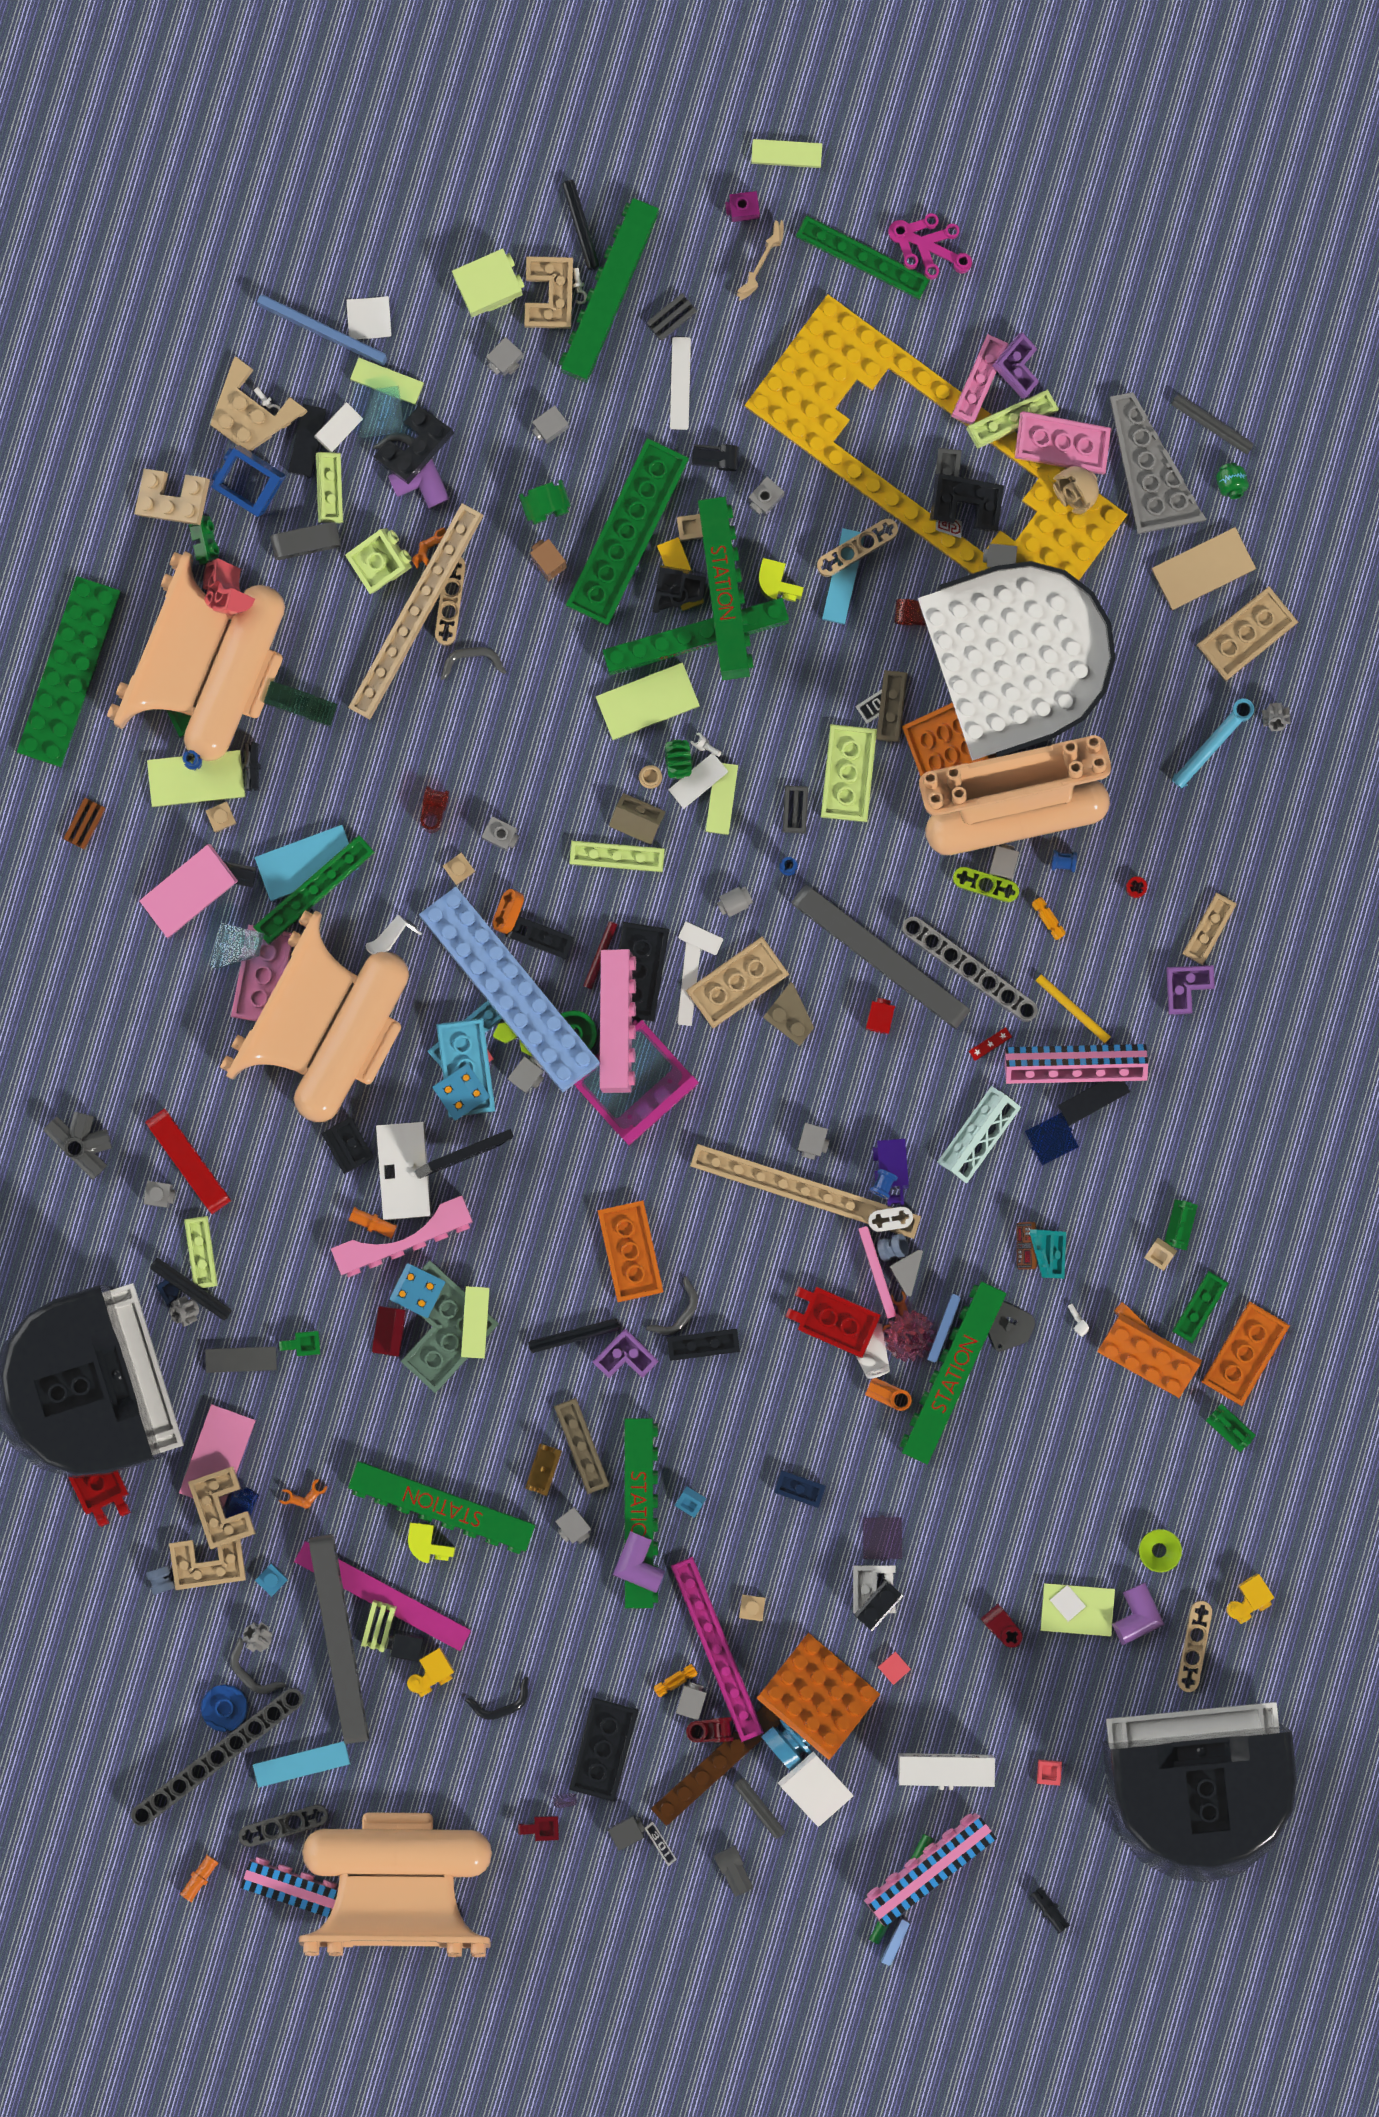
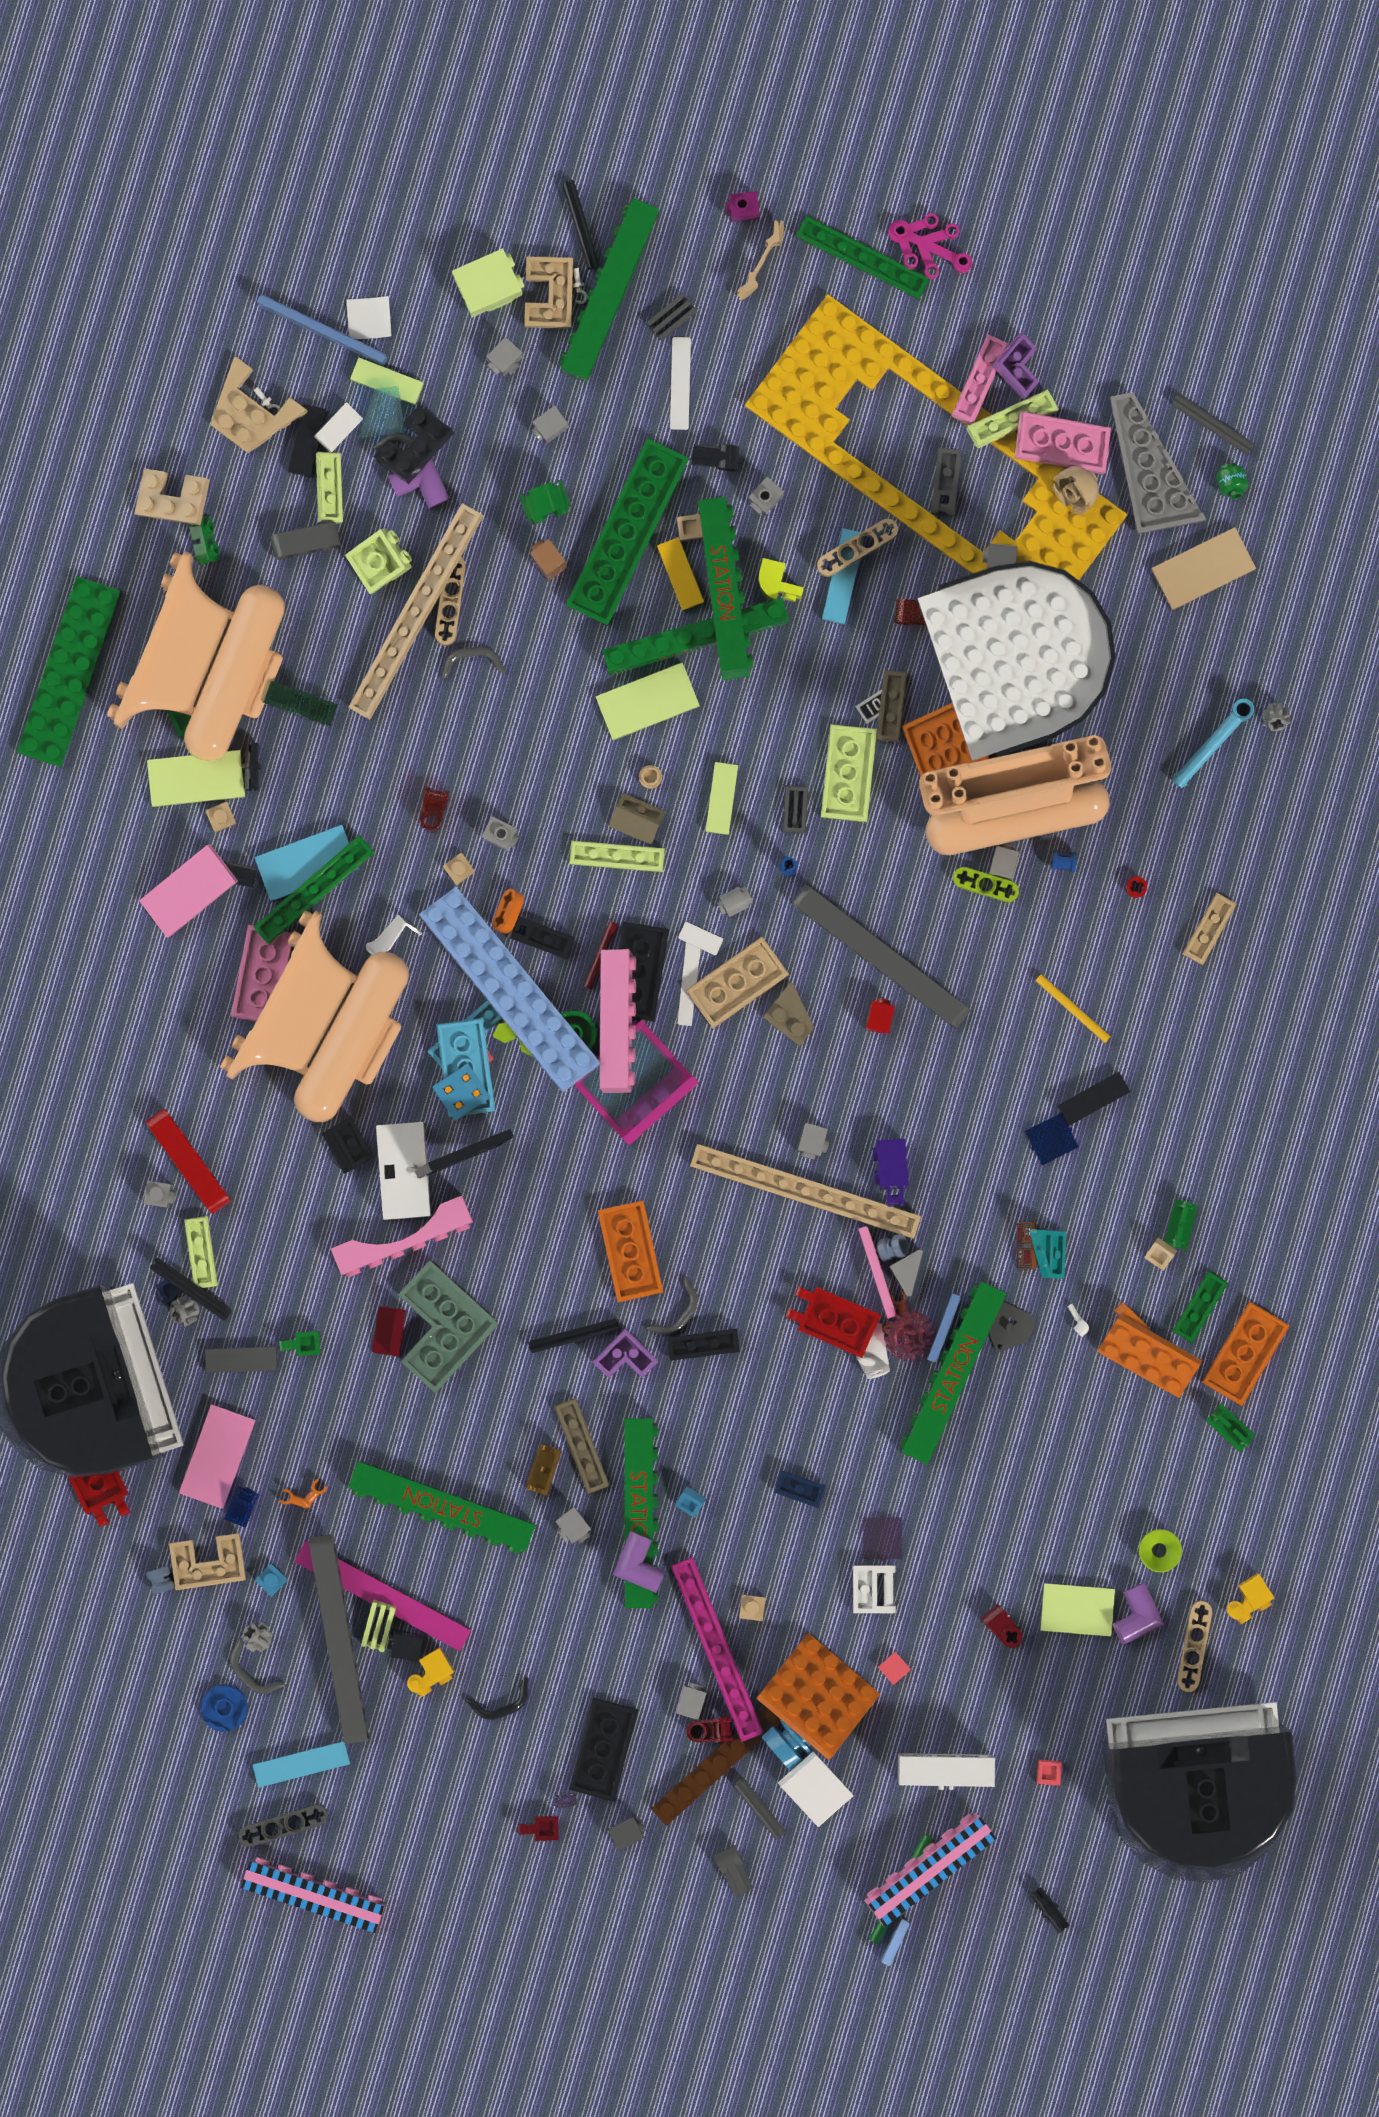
(90, 1142): dark grey piece -> none
(93, 805): dark orange tile -> none
(187, 757): blue pin -> none
(199, 1878): orange pin -> none
(206, 1496): tan plate -> none
(209, 1764): dark grey beam -> none
(223, 588): coral brick -> none
(235, 945): clear light blue wing -> none
(269, 490): blue window -> none
(372, 1222): orange pin -> none
(396, 1884): light nougat piece -> none
(417, 1290): dark azure sticker -> none
(421, 1546): neon yellow brick -> none
(425, 545): orange arm -> none
(475, 1322): yellowish green tile -> none
(527, 1074): light grey brick -> none
(660, 1843): sticker -> none
(675, 1680): light orange axle -> none
(677, 587): black slope -> none
(678, 759): green gear -> none
(700, 780): white sticker -> none
(703, 744): white hand -> none
(786, 153): yellowish green tile -> none
(878, 1605): black brick -> none
(883, 1184): blue bush -> none
(886, 1393): orange piece -> none
(891, 1225): white beam -> none
(952, 529): white sticker -> none
(954, 489): black plate -> none
(976, 1131): light aqua fence -> none
(981, 971): light grey beam -> none
(990, 1044): red sticker -> none
(1048, 918): light orange axle -> none
(1067, 1603): white sticker -> none
(1076, 1063): bright pink brick -> none
(1181, 982): medium lavender brick -> none
(1247, 633): tan tile -> none

